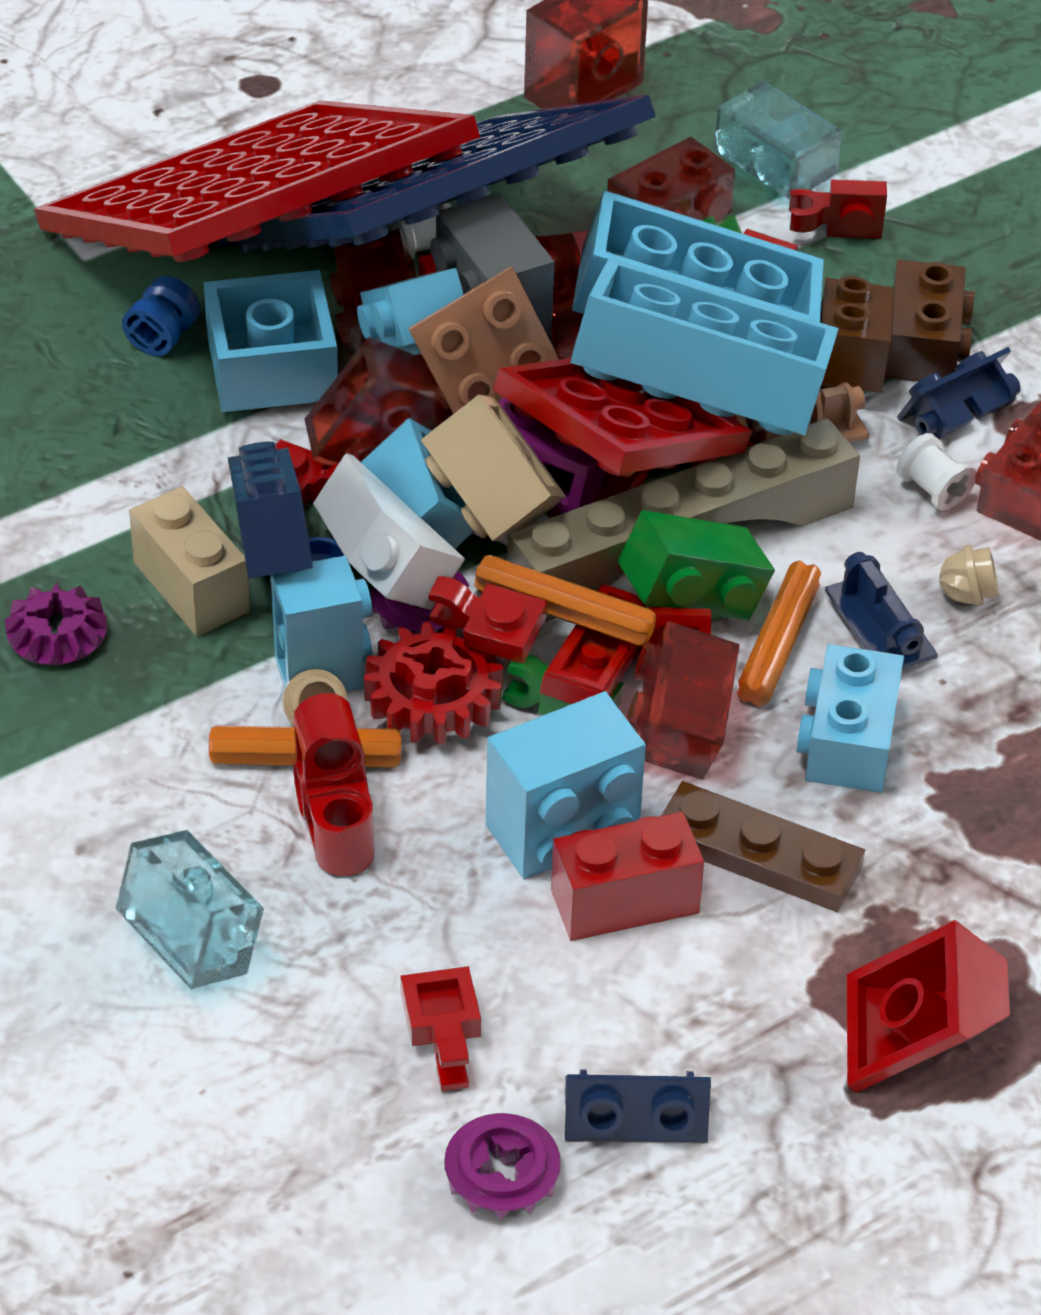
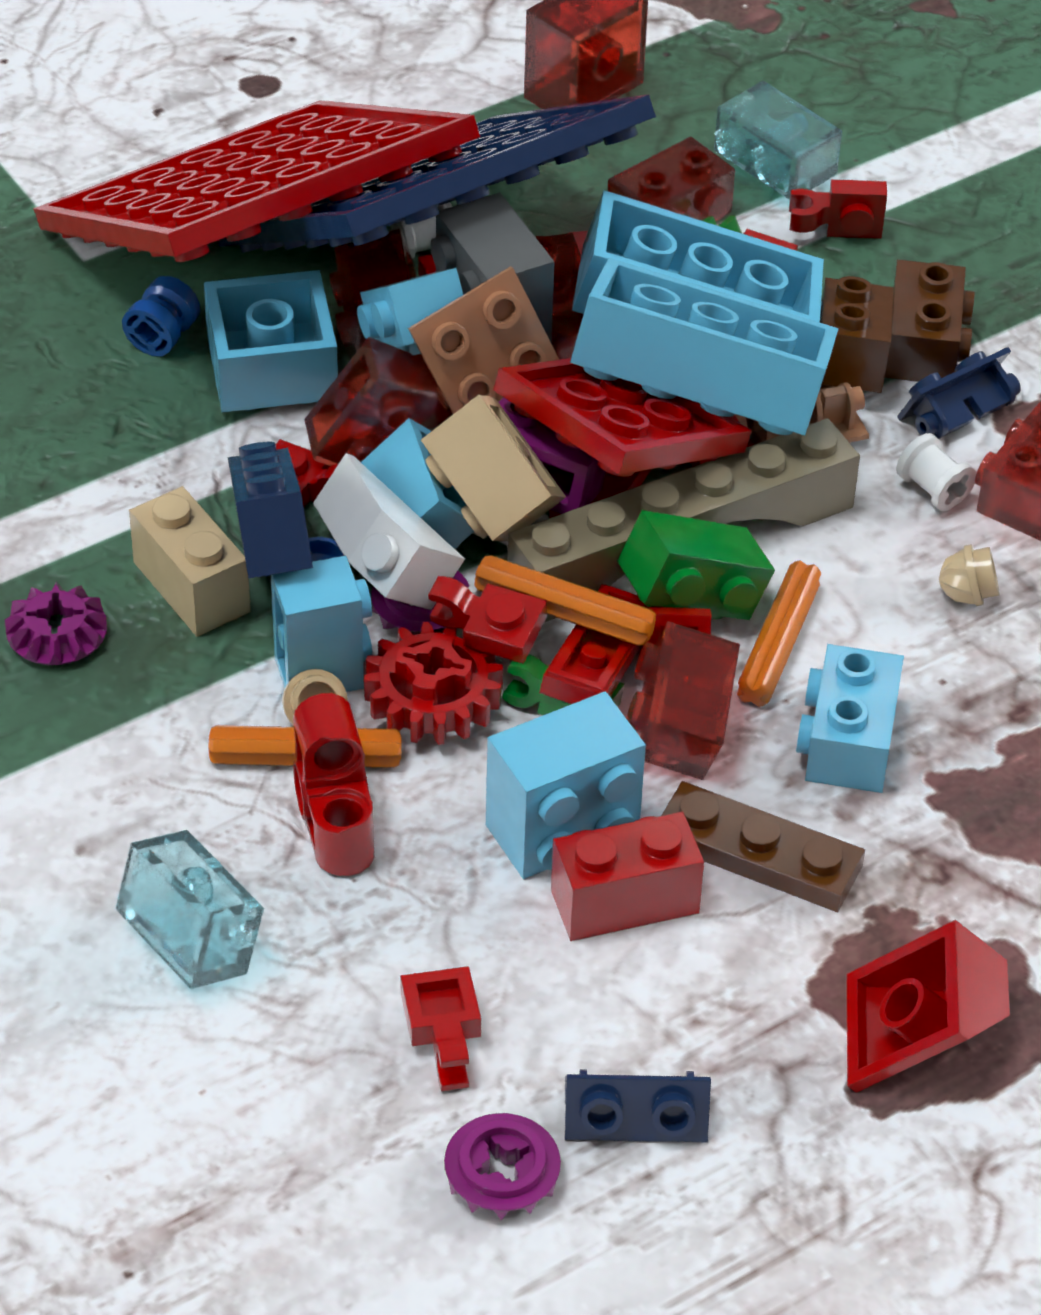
(877, 612): dark blue hinge -> none

